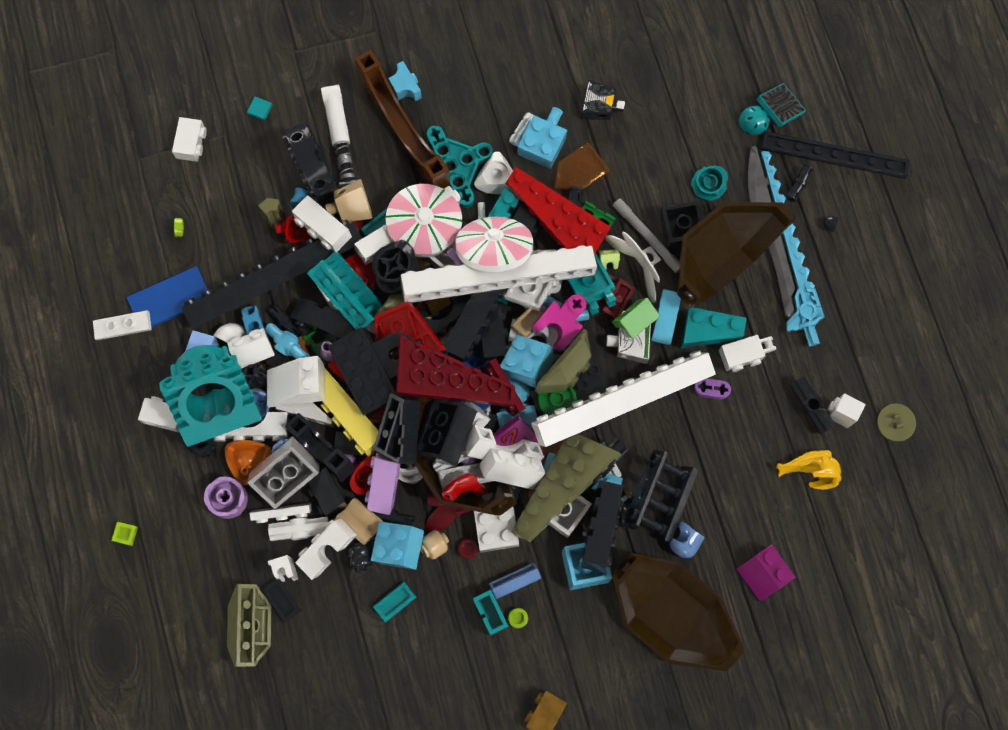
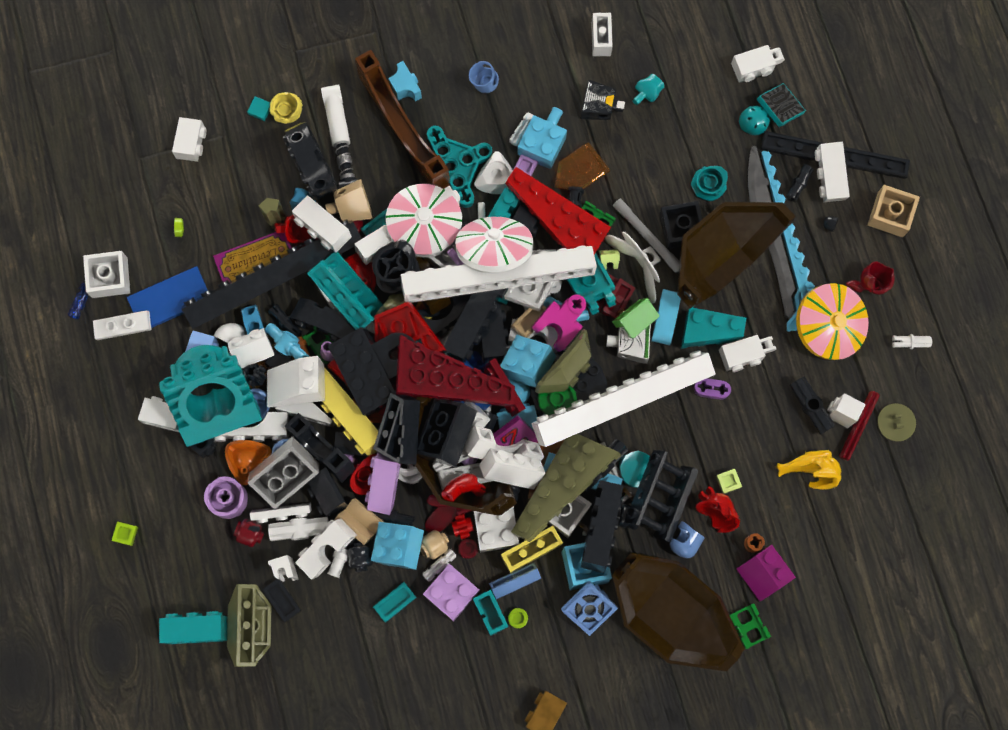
(79, 302): none -> clear blue axle
(106, 274): none -> white brick
(193, 628): none -> teal brick
(248, 532): none -> dark red head
(250, 254): none -> pearl gold tile
(286, 107): none -> light yellow hair
(338, 562): none -> white animal
(439, 565): none -> white axle
(451, 592): none -> lavender brick
(462, 526): none -> red gear
(479, 73): none -> medium blue helmet
(526, 164): none -> lavender tile
(530, 551): none -> light yellow brick
(587, 607): none -> medium blue piece
(601, 34): none -> white brick
(633, 467): none -> teal hat
(648, 88): none -> teal piece
(719, 509): none -> red helmet
(728, 481): none -> yellowish green plate
(751, 548): none -> dark orange bush
(756, 63): none -> white brick
(756, 622): none -> green piece
(832, 172): none -> white brick
(832, 321): none -> dish
(859, 426): none -> dark red axle
(874, 278): none -> dark red hair
(893, 211): none -> tan brick
(912, 341): none -> white axle

